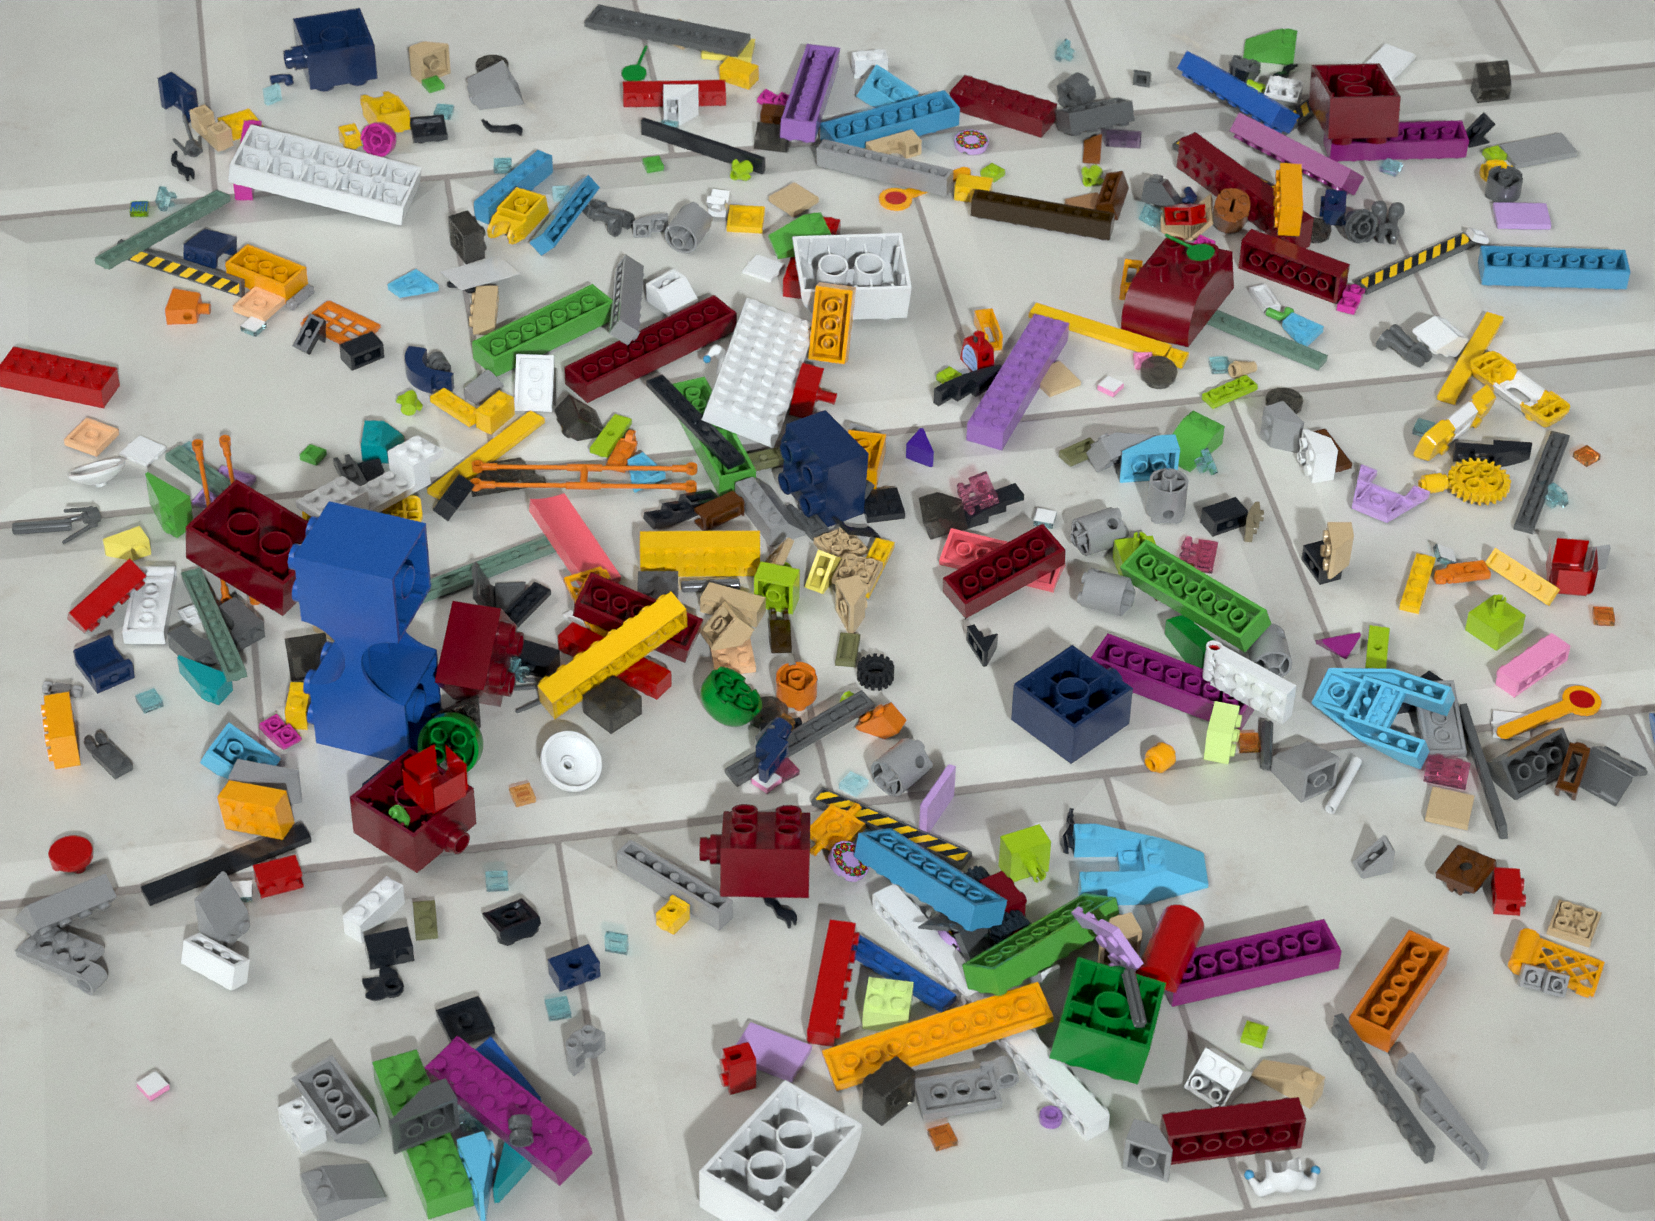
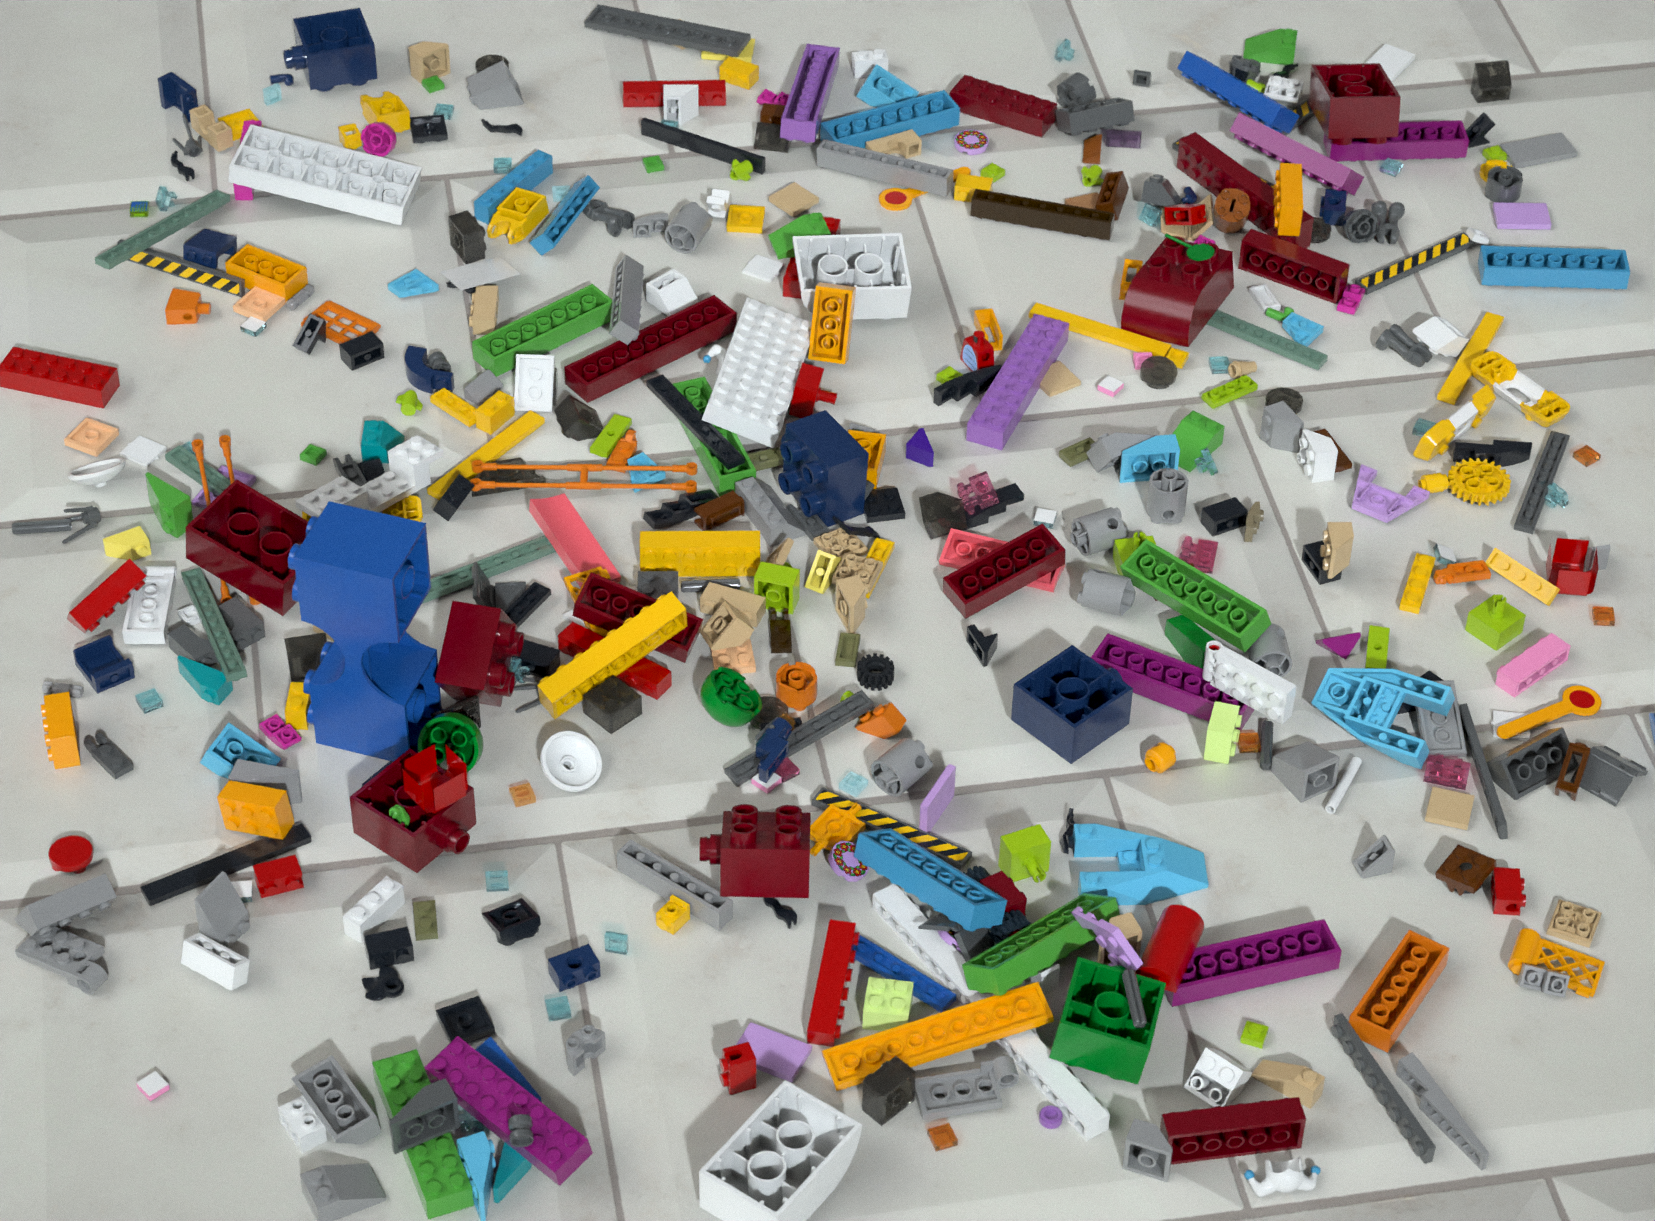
(635, 71): green piece -> none

